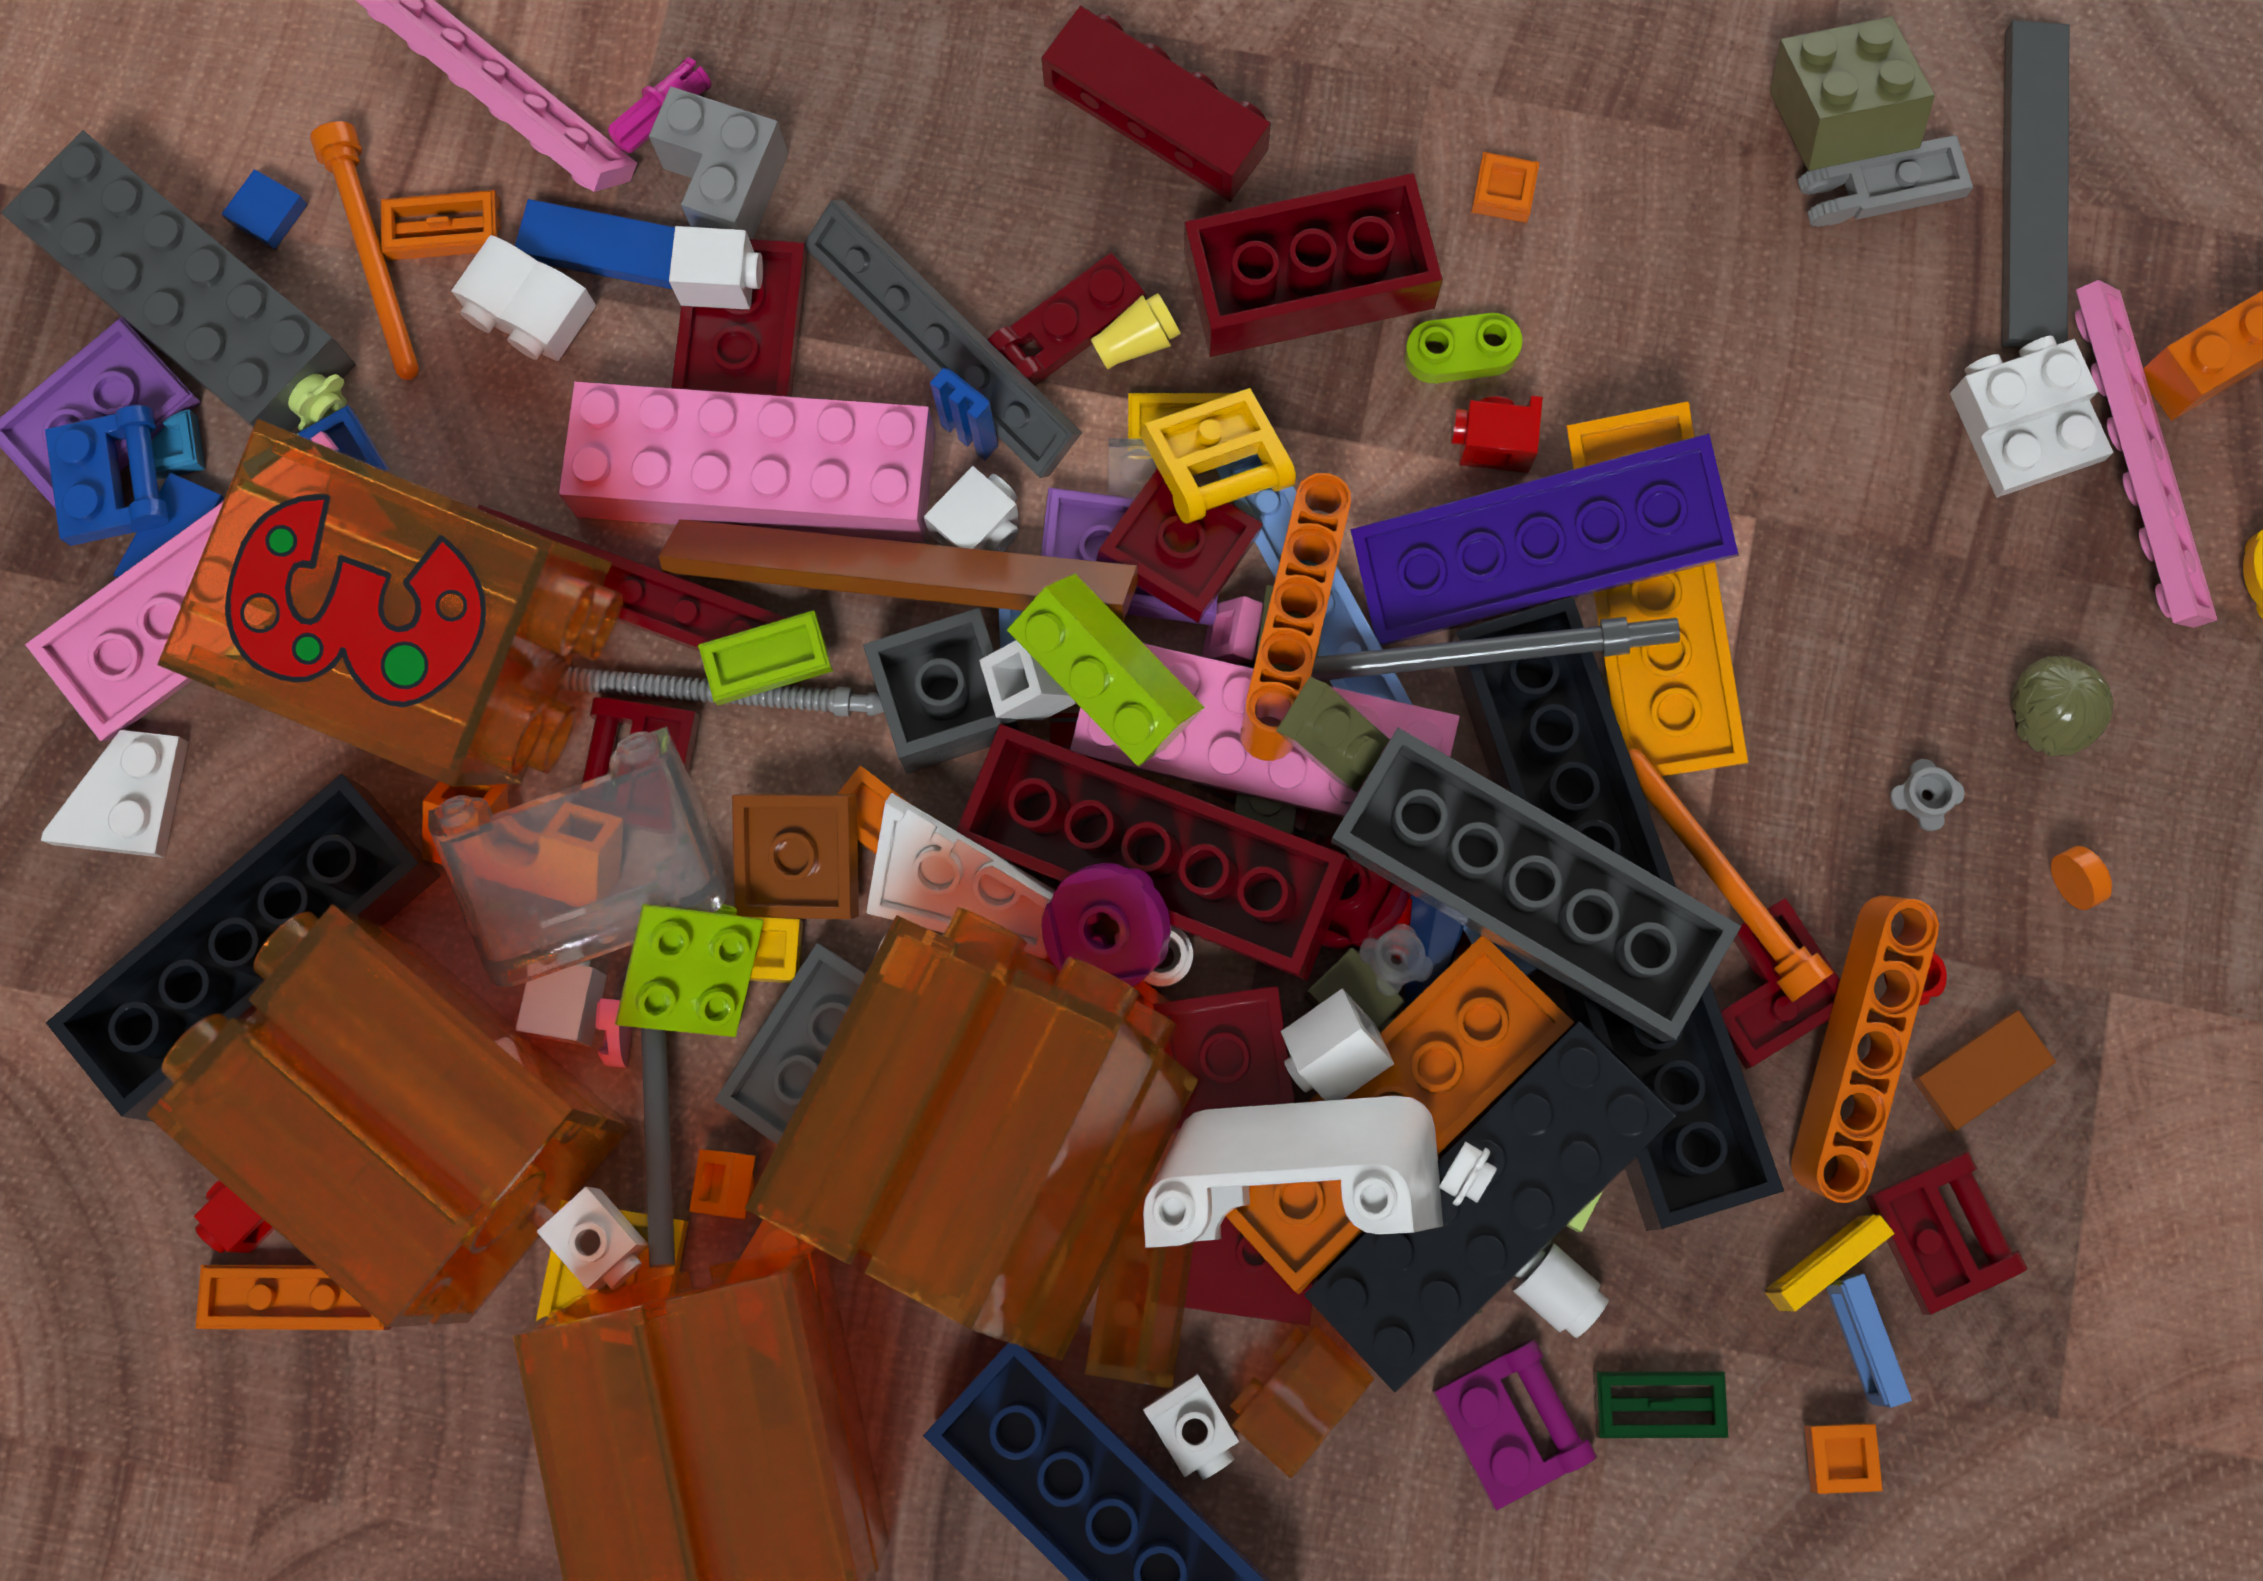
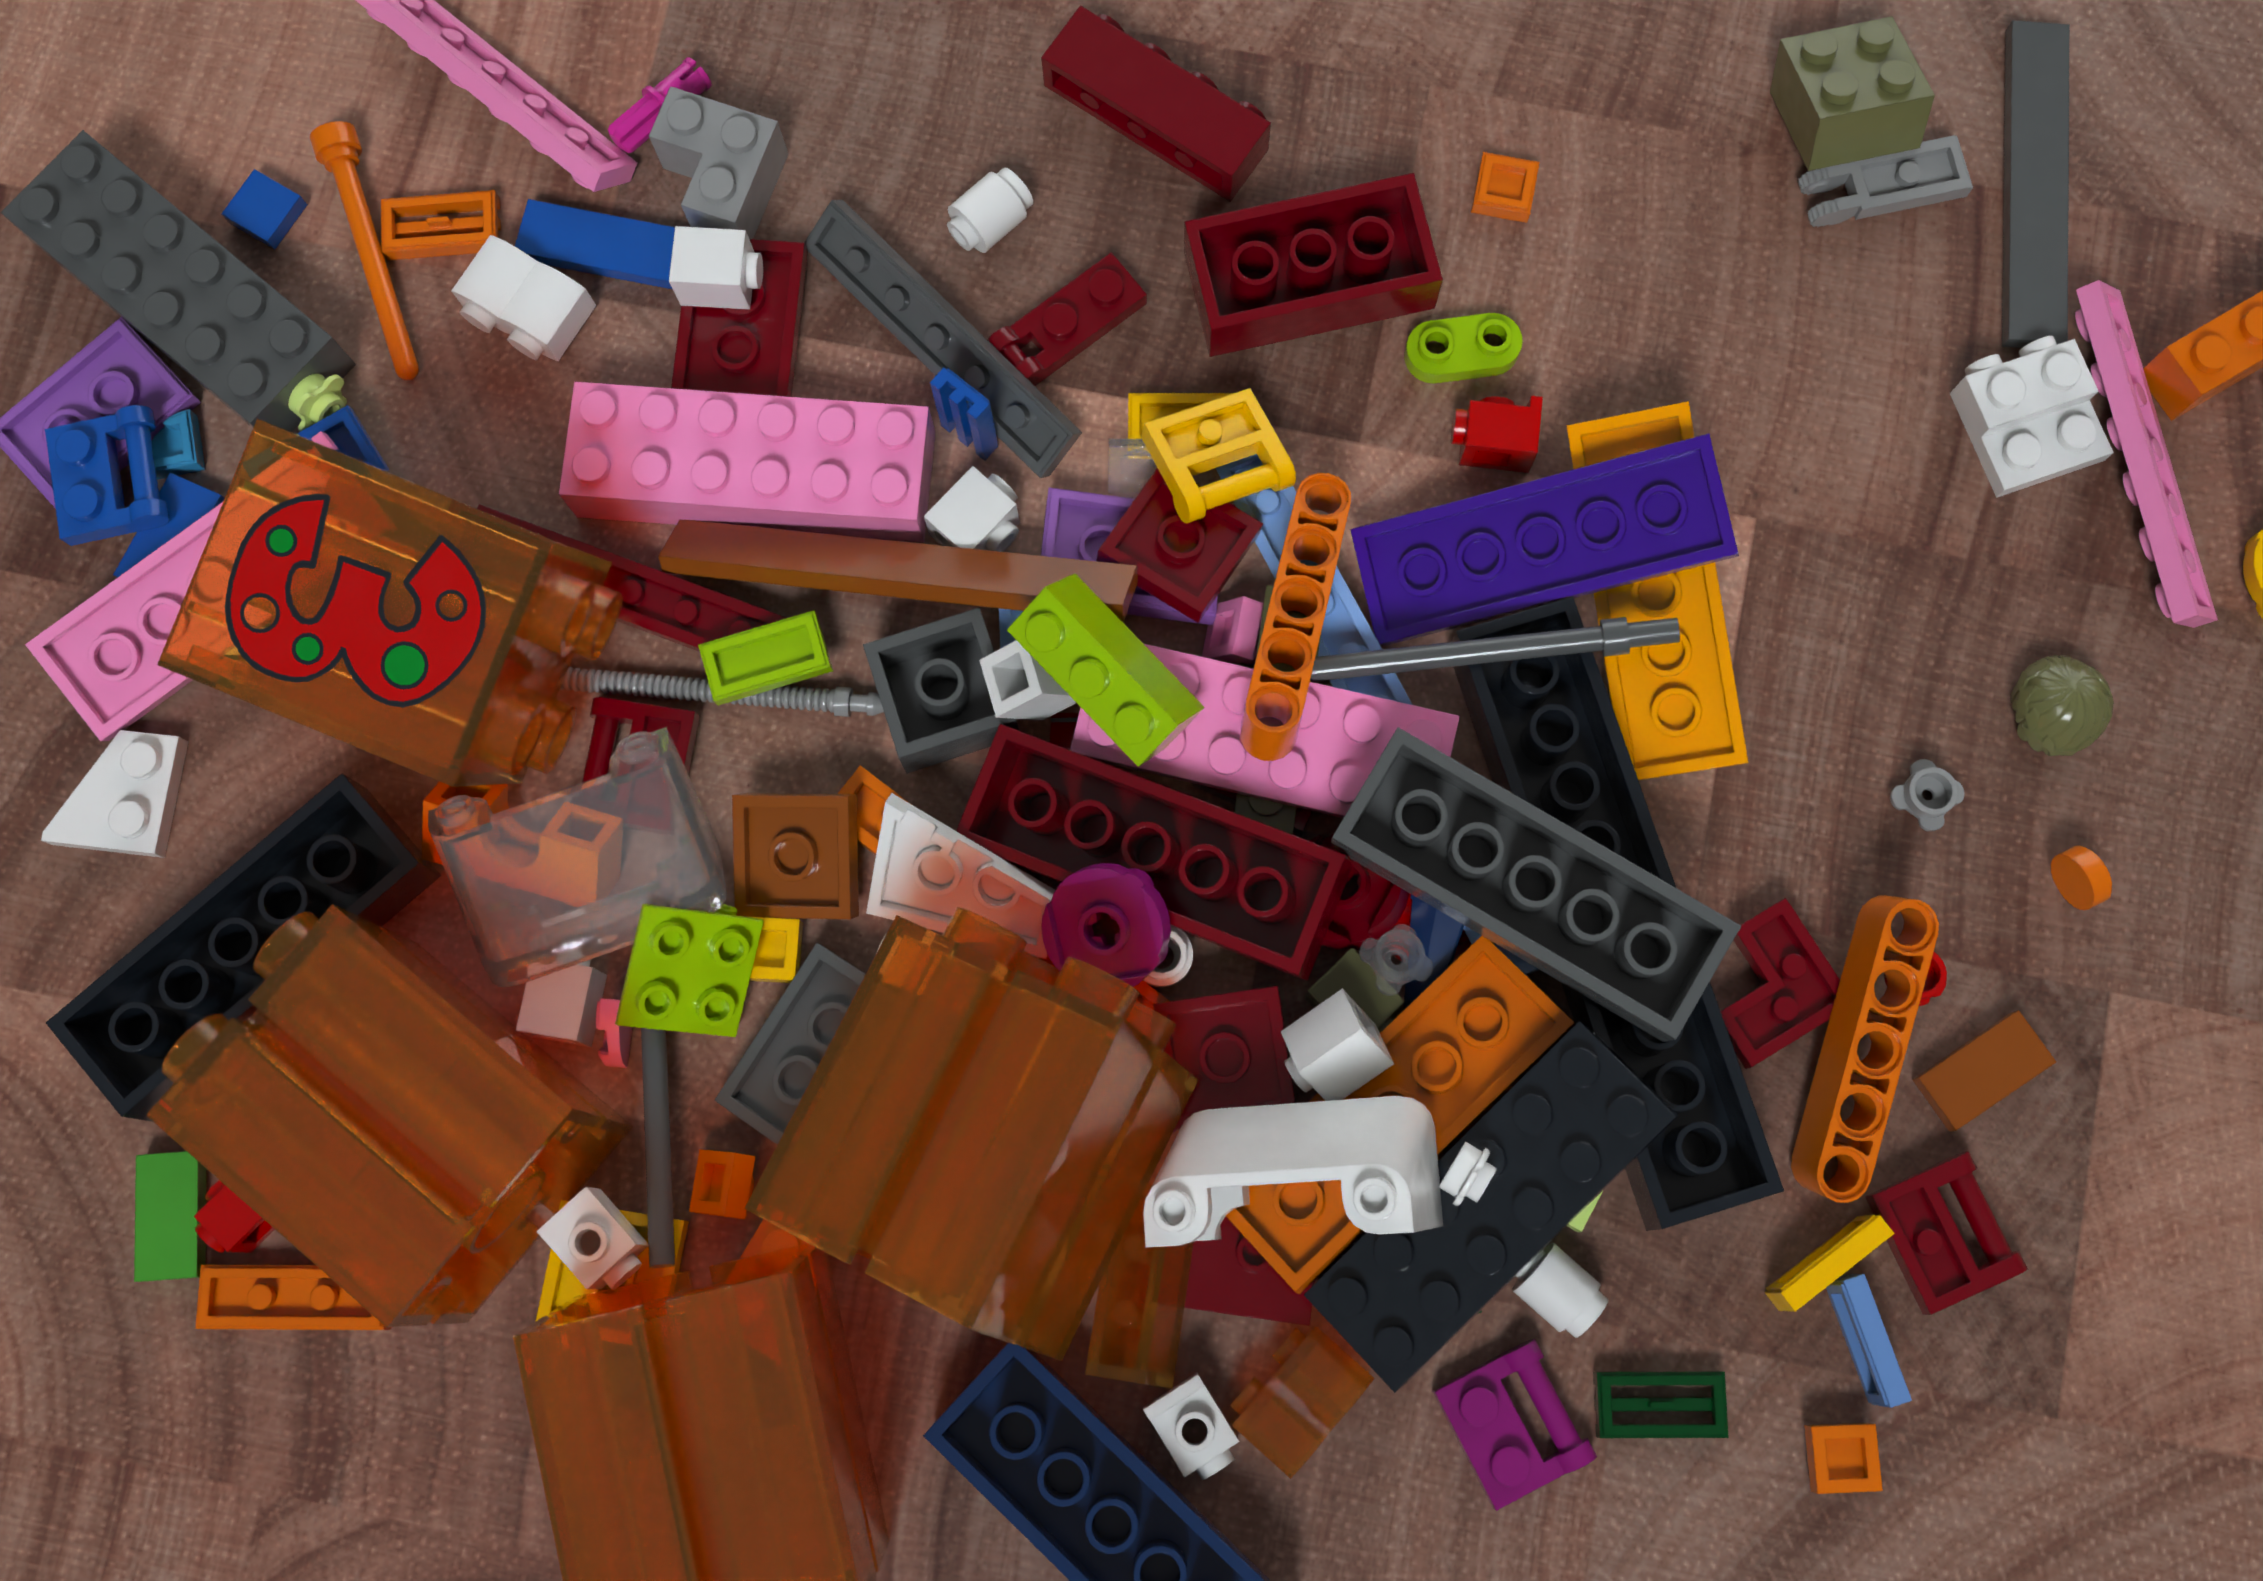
(167, 1197): none -> bright green tile
(989, 210): none -> white brick
(1136, 332): light yellow cone -> none
(1333, 734): olive plate -> none
(1795, 966): orange piece -> none

